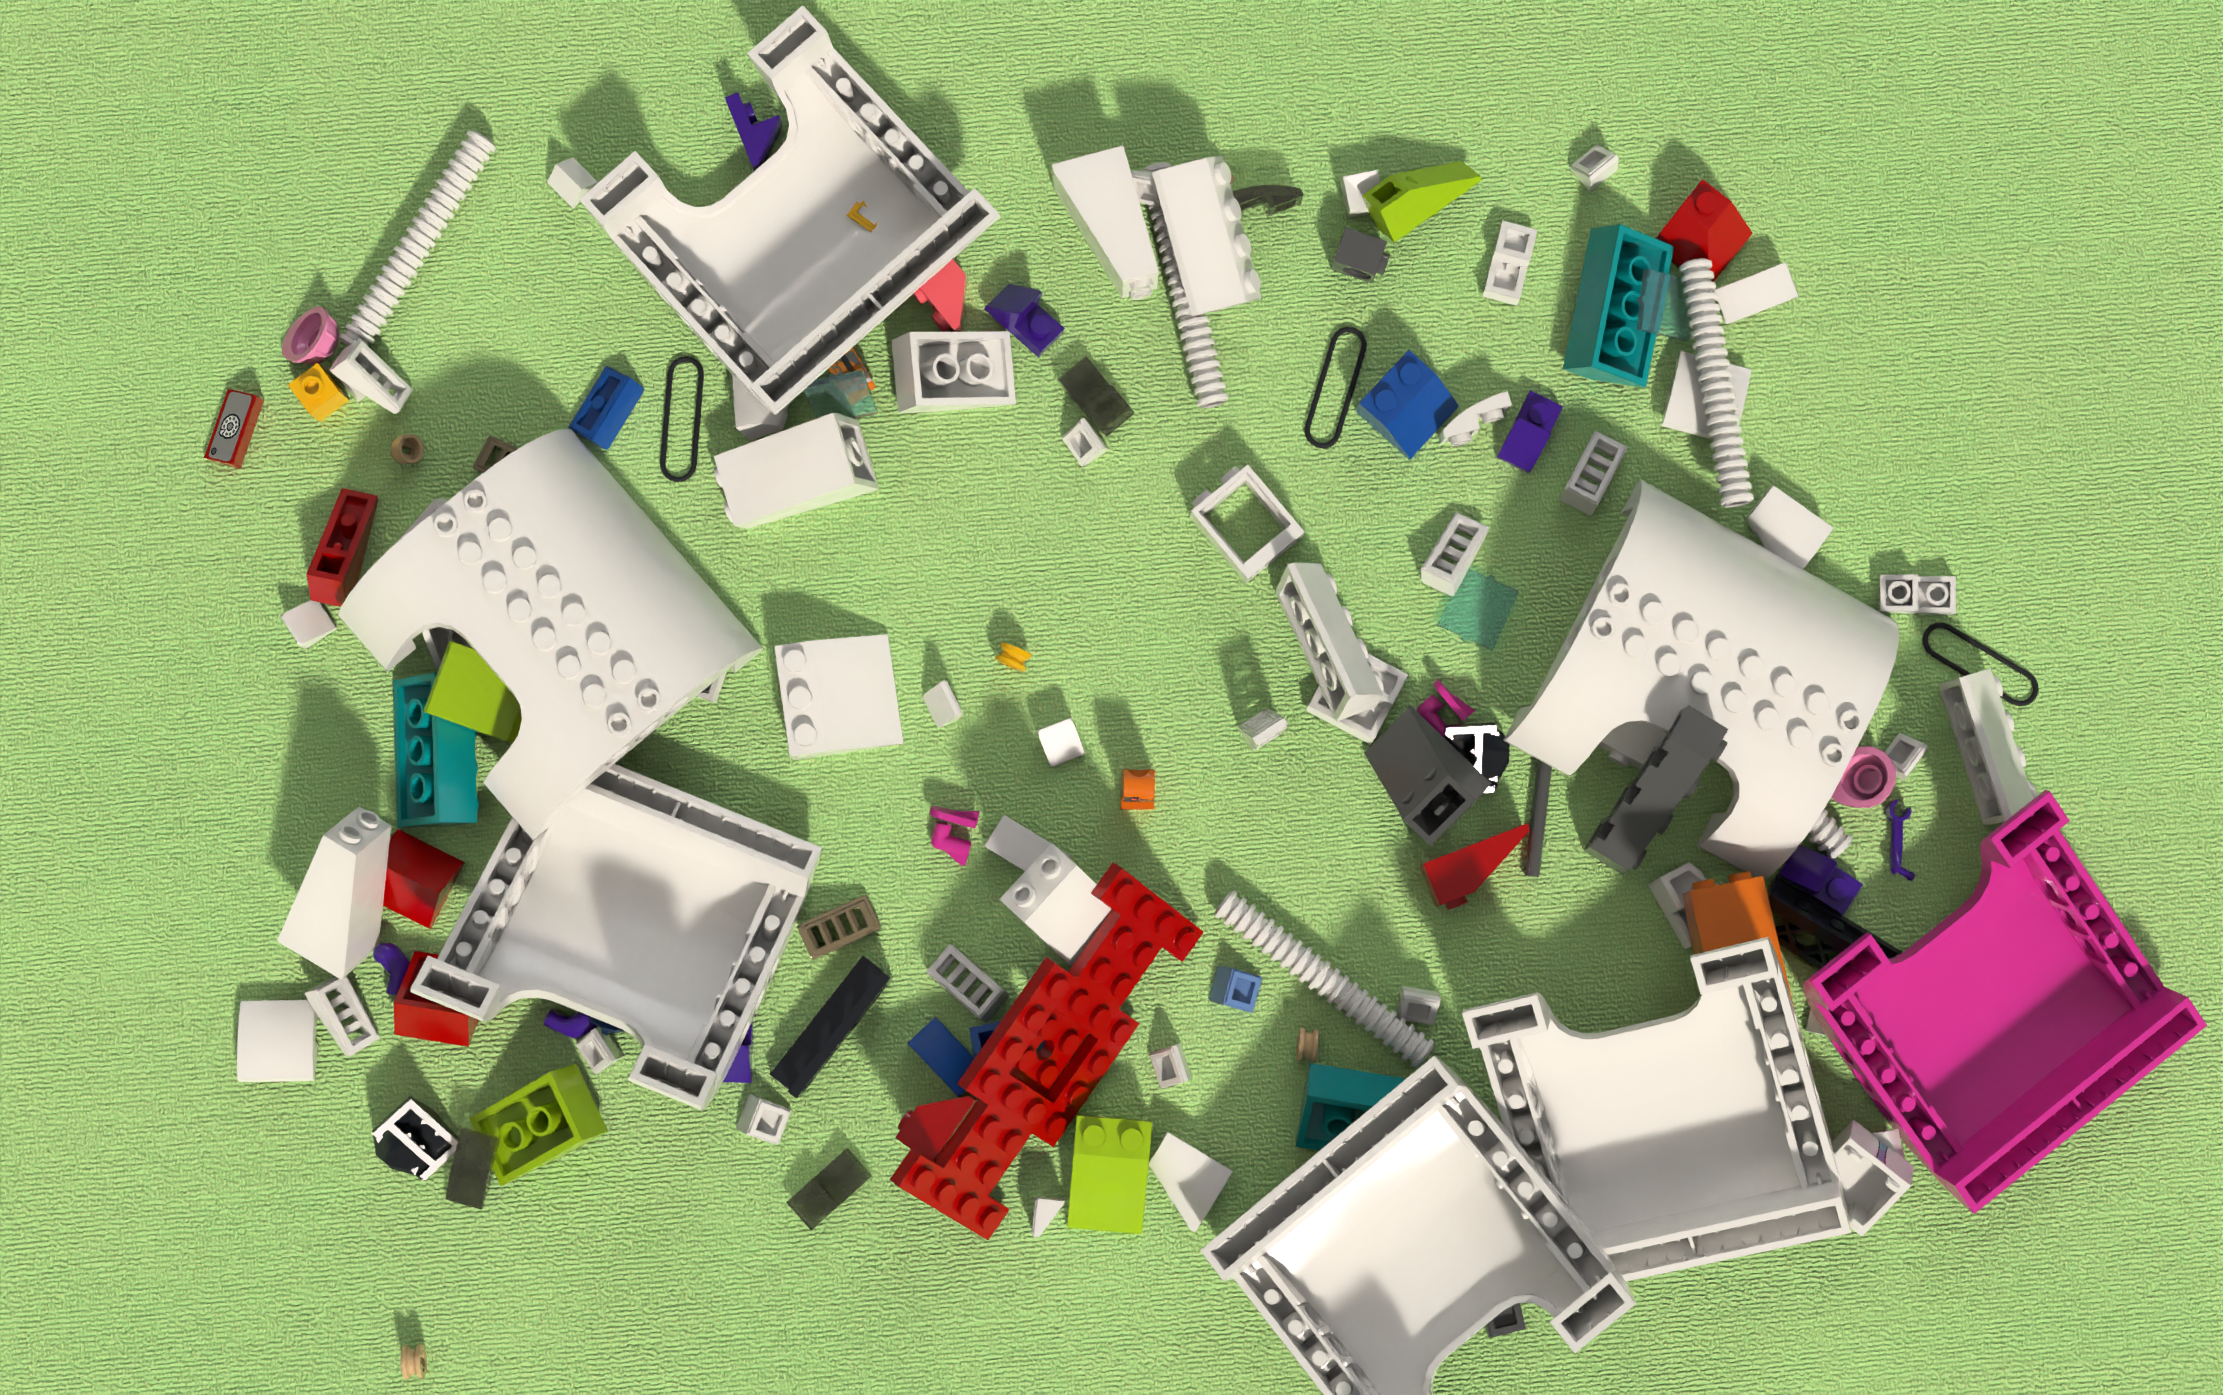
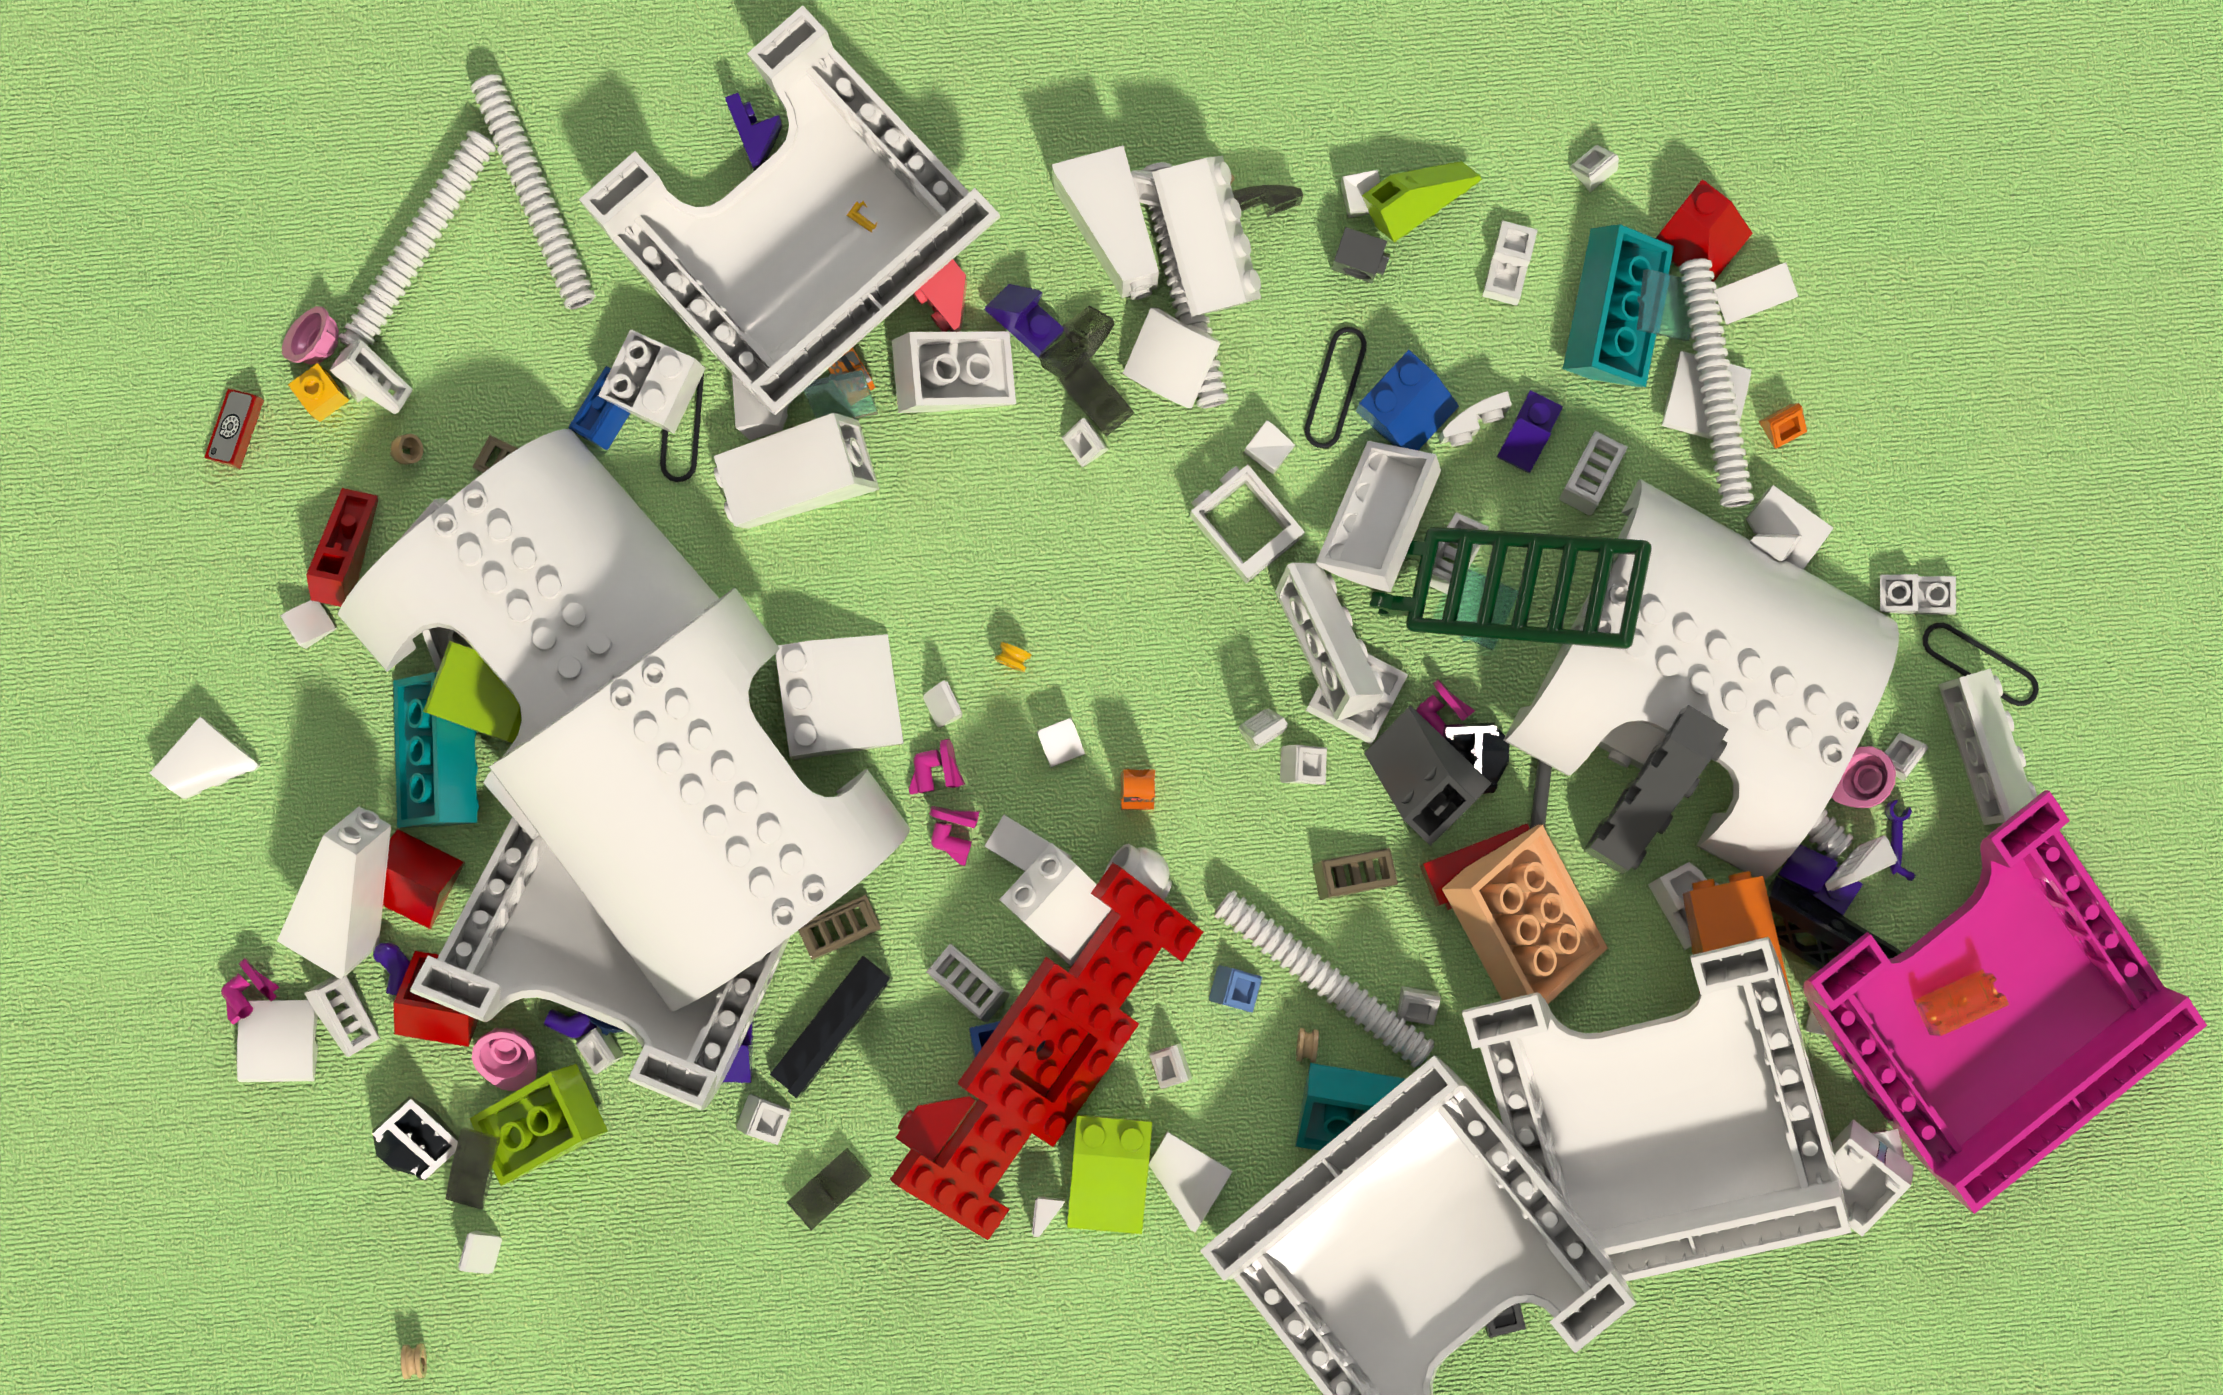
(201, 760): none -> white slope
(237, 1004): none -> dark pink piece
(480, 1252): none -> white slope
(505, 1059): none -> bright pink piece
(532, 189): none -> white piece
(571, 181): white slope -> none
(652, 381): none -> white slope
(688, 812): none -> white slope
(922, 778): none -> dark pink piece
(942, 1054): blue slope -> none
(1083, 338): none -> clear smoke slope
(1144, 866): none -> white piece
(1171, 358): none -> white slope
(1269, 447): none -> white slope
(1303, 764): none -> white slope
(1325, 882): none -> dark tan slope
(1379, 515): none -> white slope
(1518, 630): none -> dark green bar
(1525, 917): none -> light nougat slope
(1776, 545): none -> white slope
(1784, 425): none -> orange slope
(1863, 862): none -> white slope
(1960, 1003): none -> hinge

